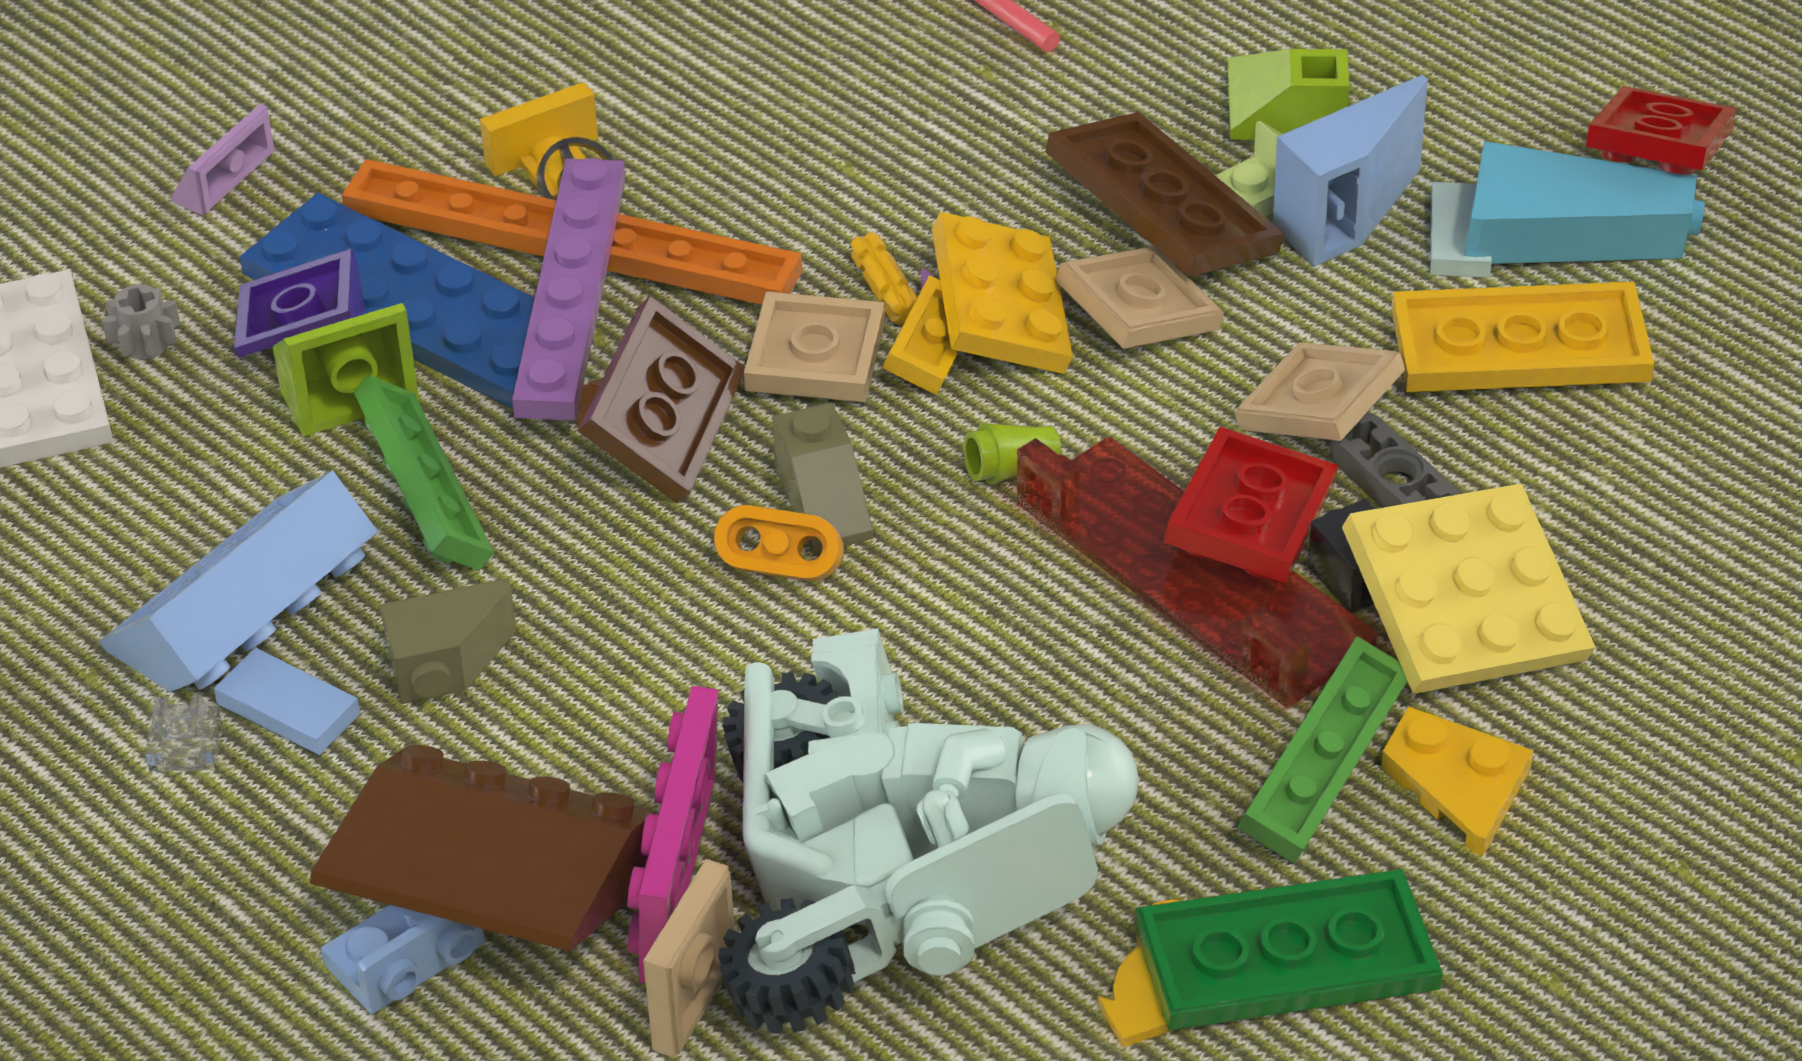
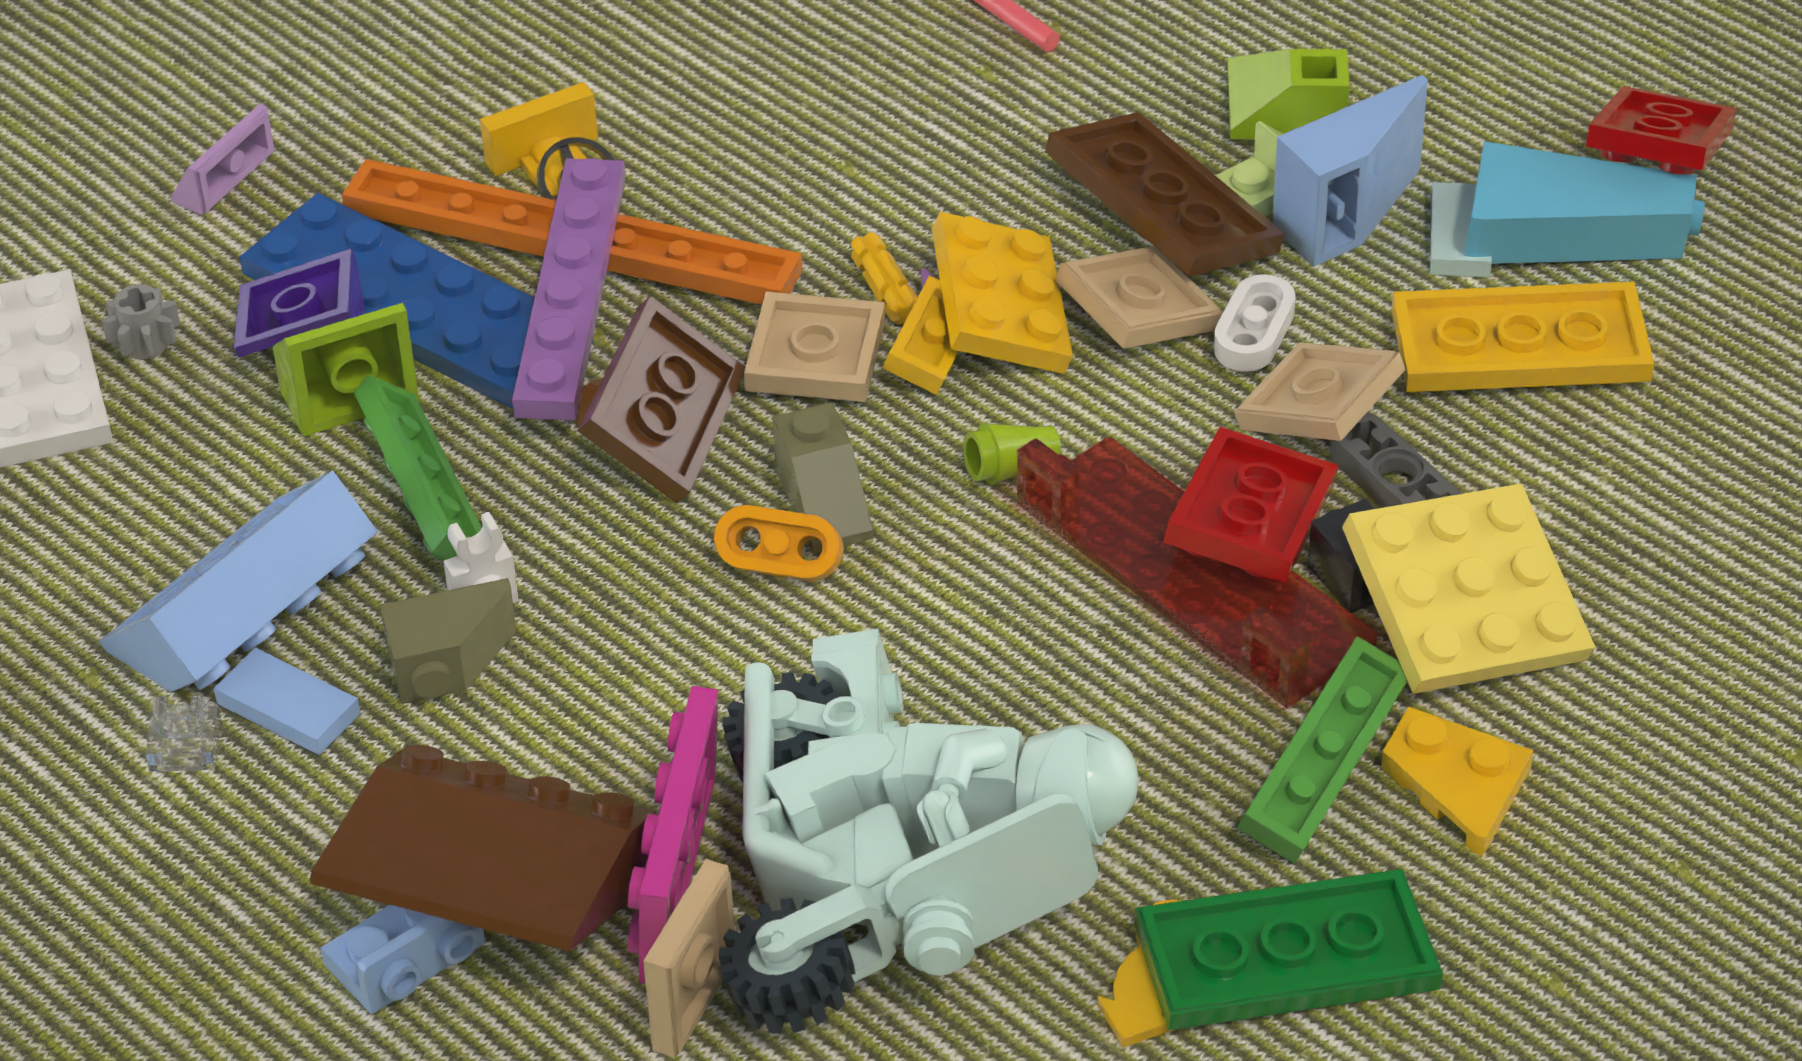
(479, 557): none -> white plate
(1254, 323): none -> white plate

